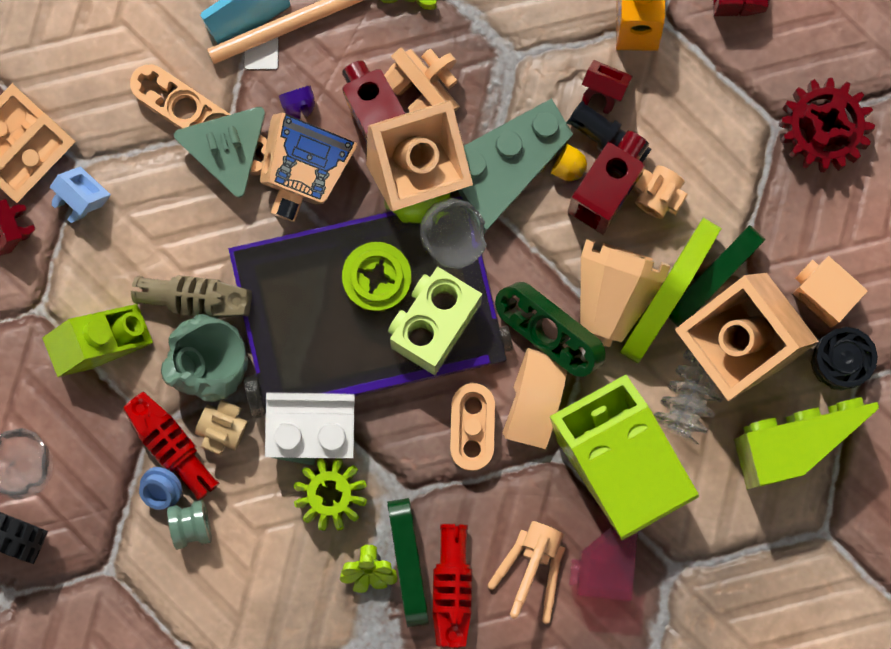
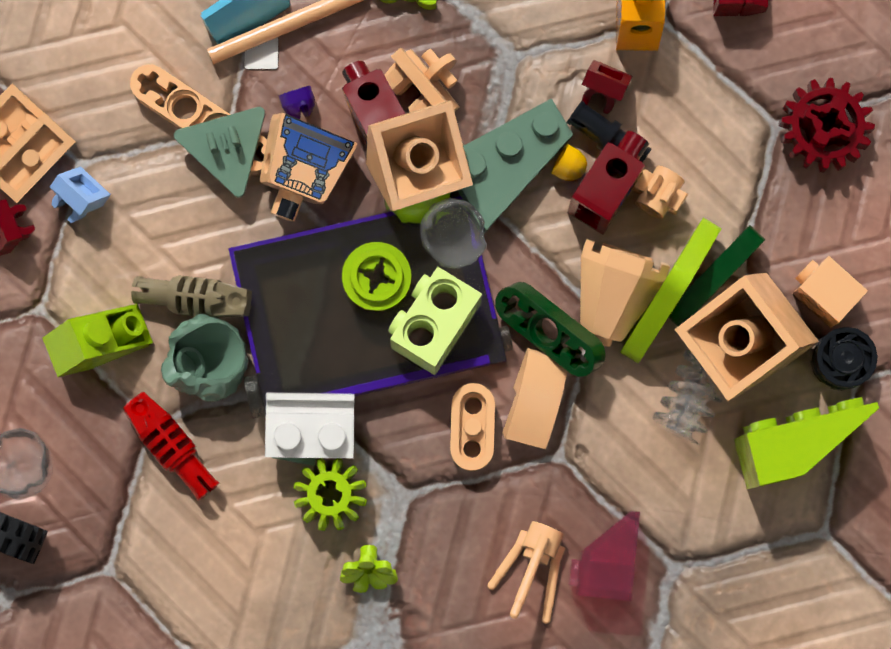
(160, 488): medium blue plate -> none
(189, 524): sand green wheel -> none
(221, 427): tan gear -> none
(408, 562): dark green beam -> none
(452, 589): red hinge -> none
(623, 457): lime slope -> none

